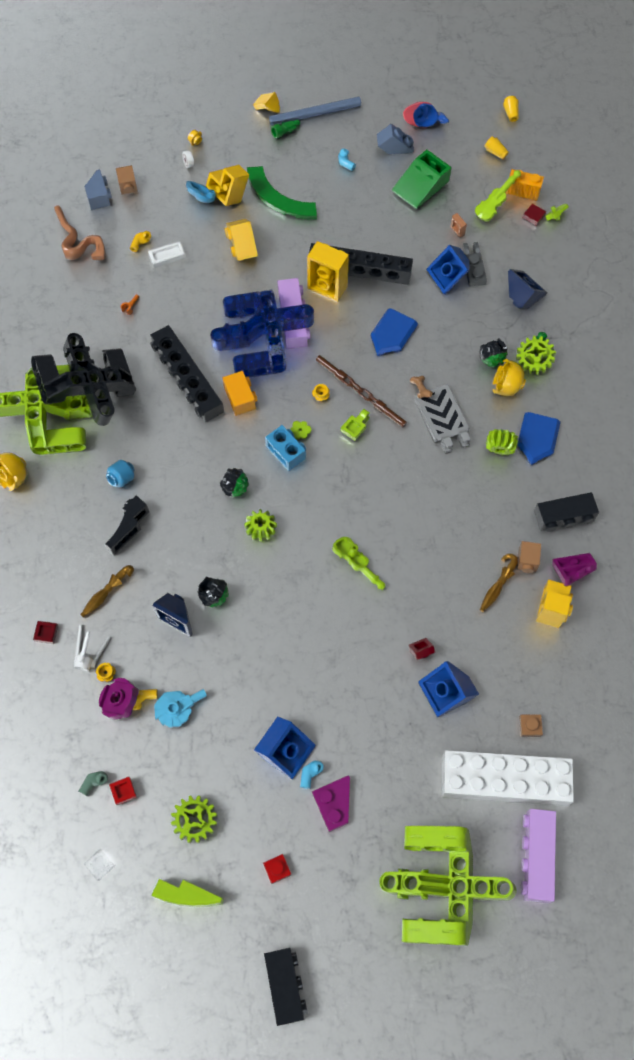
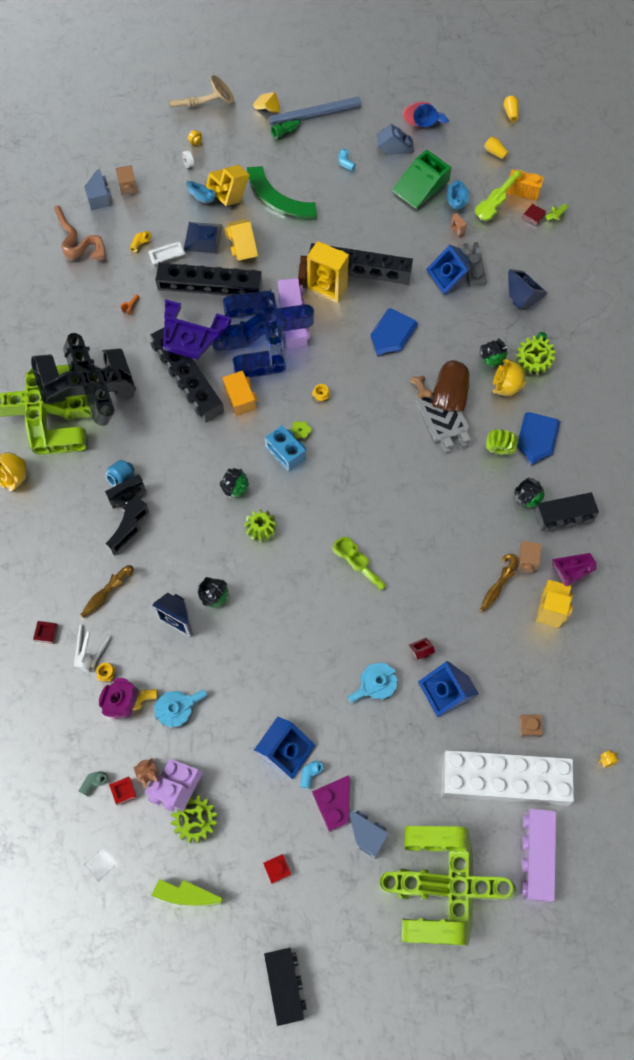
(124, 491): none -> black plate
(146, 771): none -> nougat plate
(174, 786): none -> lavender plate
(190, 338): none -> dark purple wing
(203, 237): none -> dark blue slope
(207, 279): none -> black brick
(220, 91): none -> tan dish
(302, 275): none -> reddish brown plate
(355, 426): lime plate -> none
(367, 836): none -> sand blue slope
(376, 681): none -> medium azure piece
(379, 405): reddish brown piece -> none
(452, 386): none -> reddish brown hair
(457, 195): none -> dark azure arm
(529, 493): none -> black piece
(608, 759): none -> yellow plate

